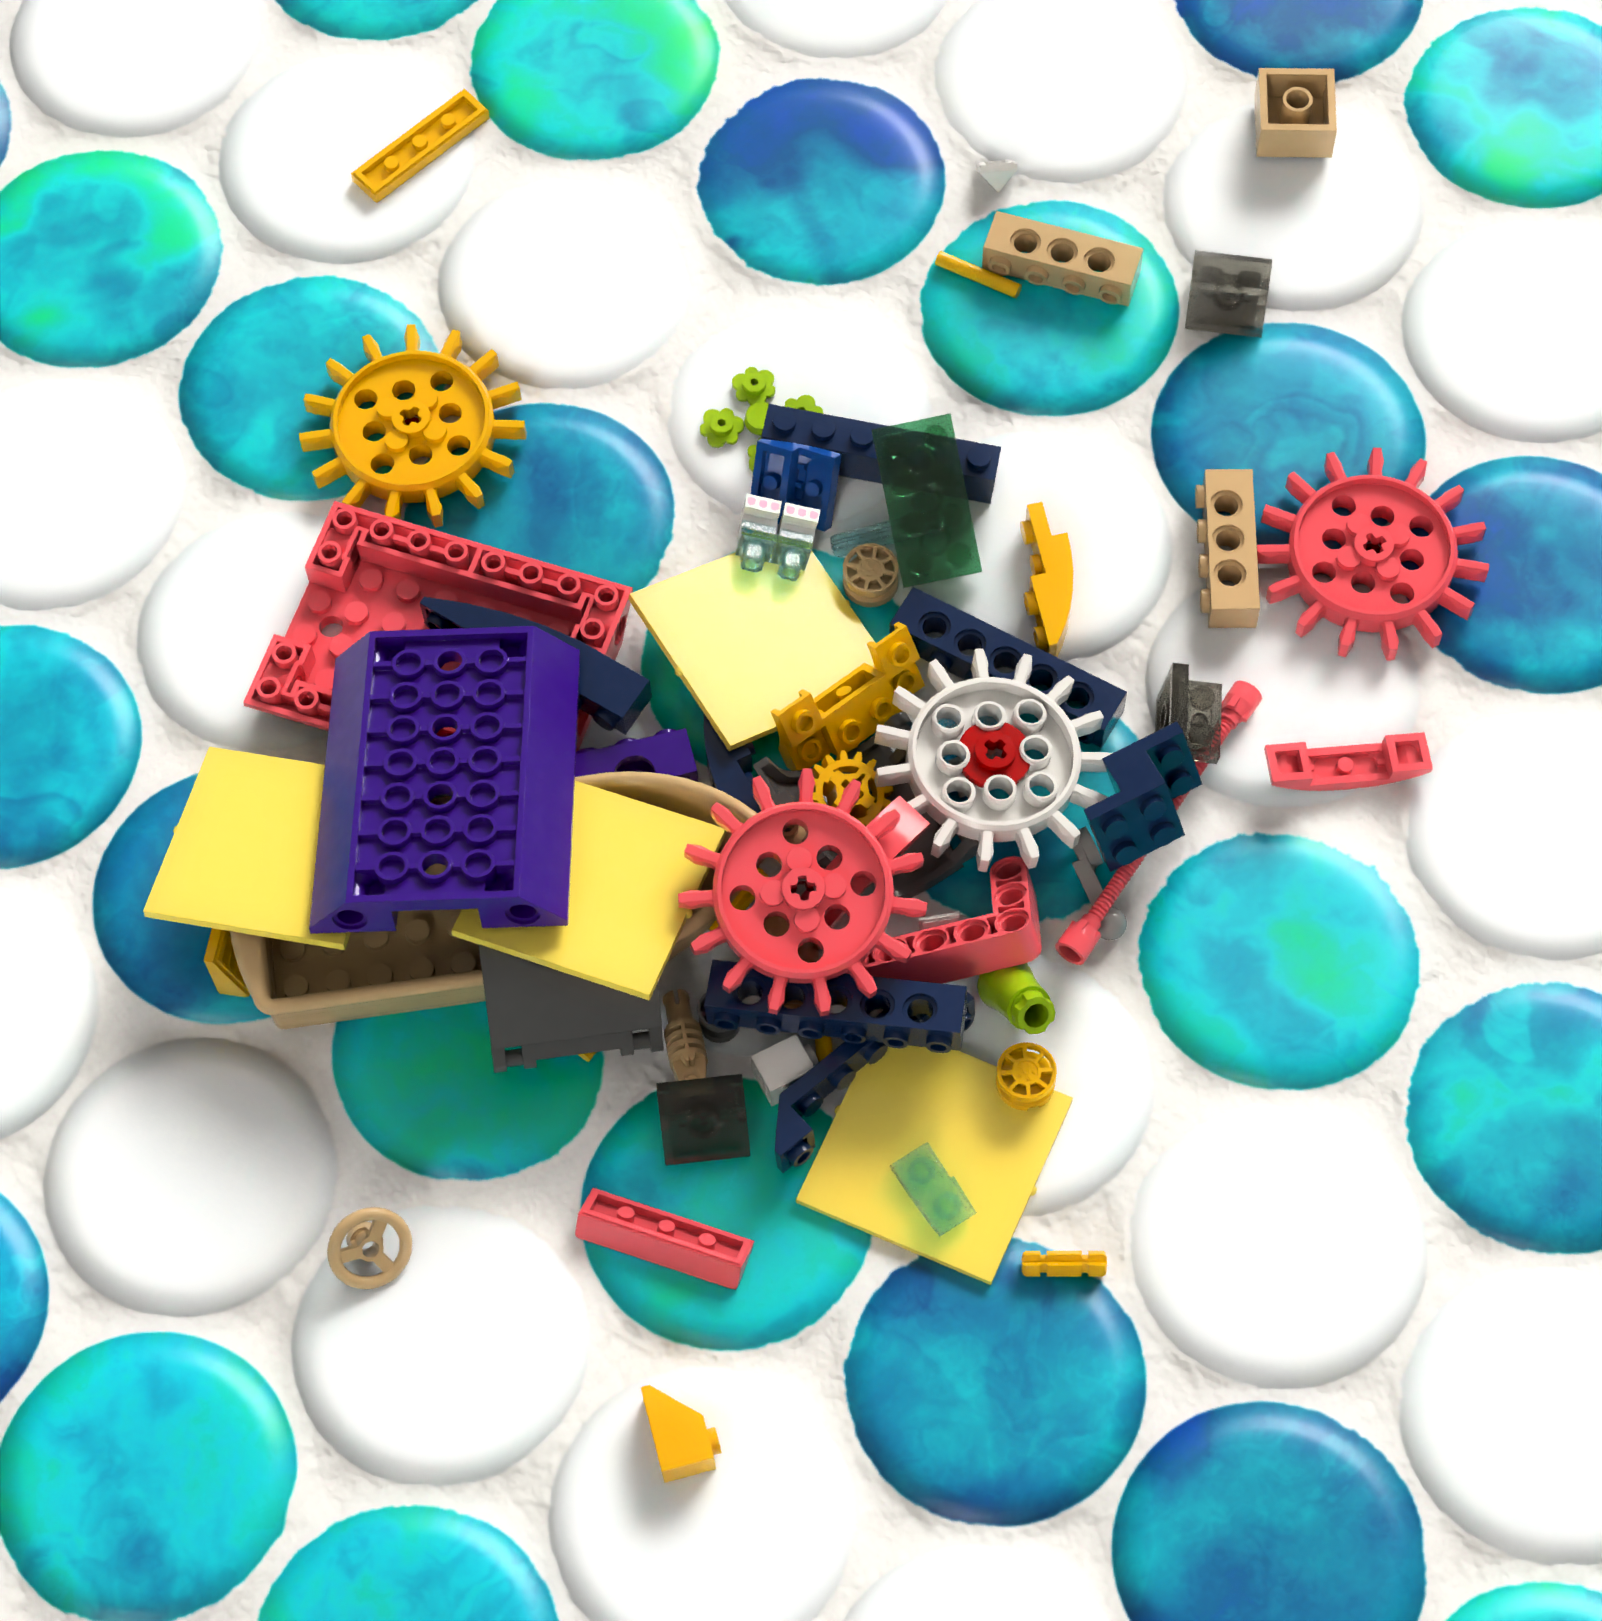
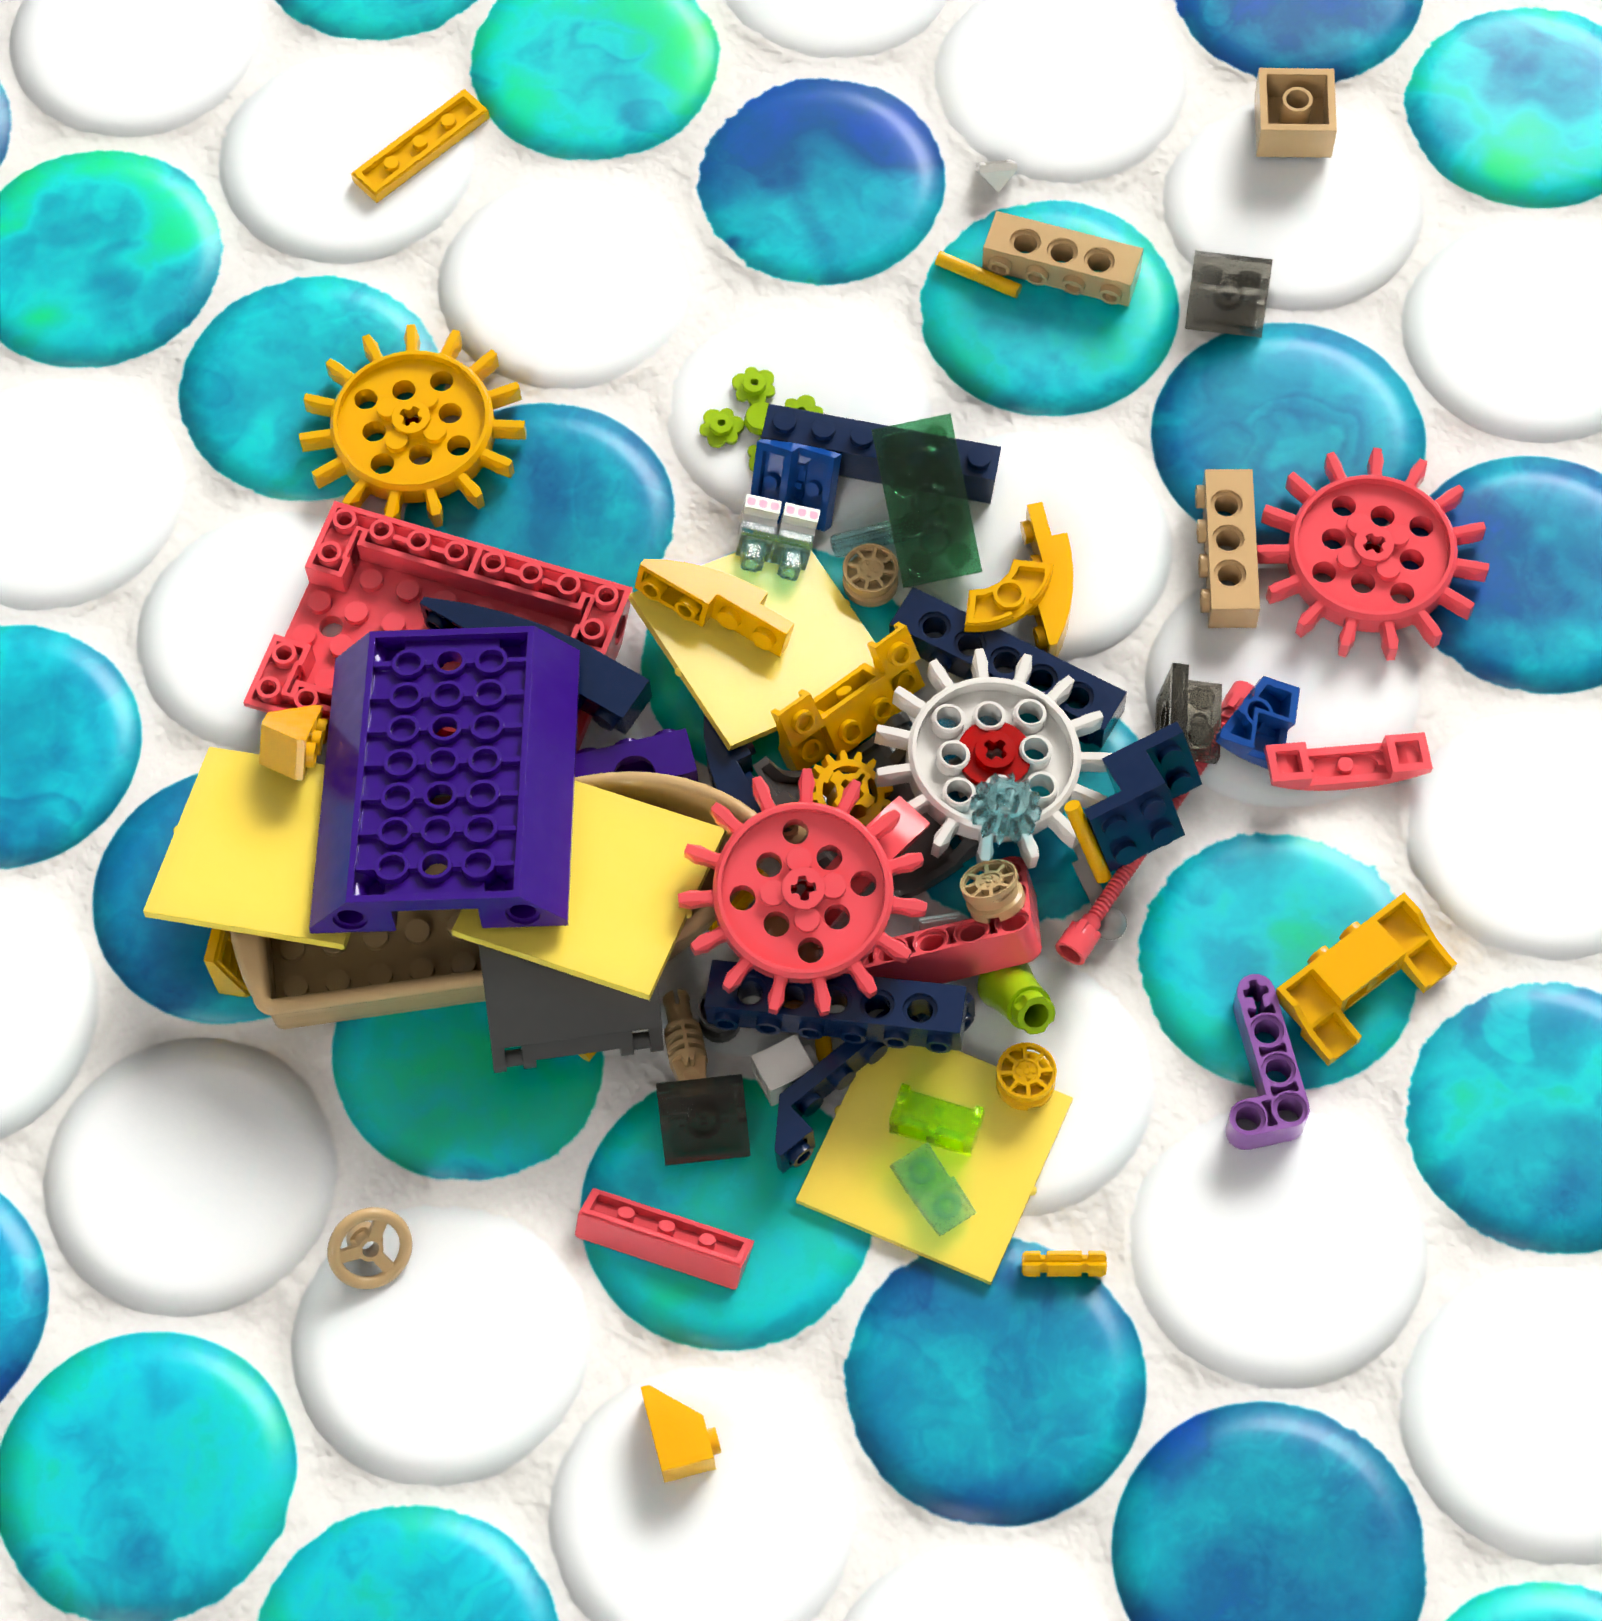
(293, 740): none -> yellow slope
(704, 593): none -> yellow slope
(935, 1121): none -> clear neon green hinge
(993, 892): none -> tan wheel
(1010, 598): none -> yellow tile
(1010, 794): none -> clear light blue gear
(1087, 841): none -> yellow piece
(1260, 720): none -> blue slope
(1262, 1059): none -> medium lavender beam
(1356, 966): none -> yellow bracket

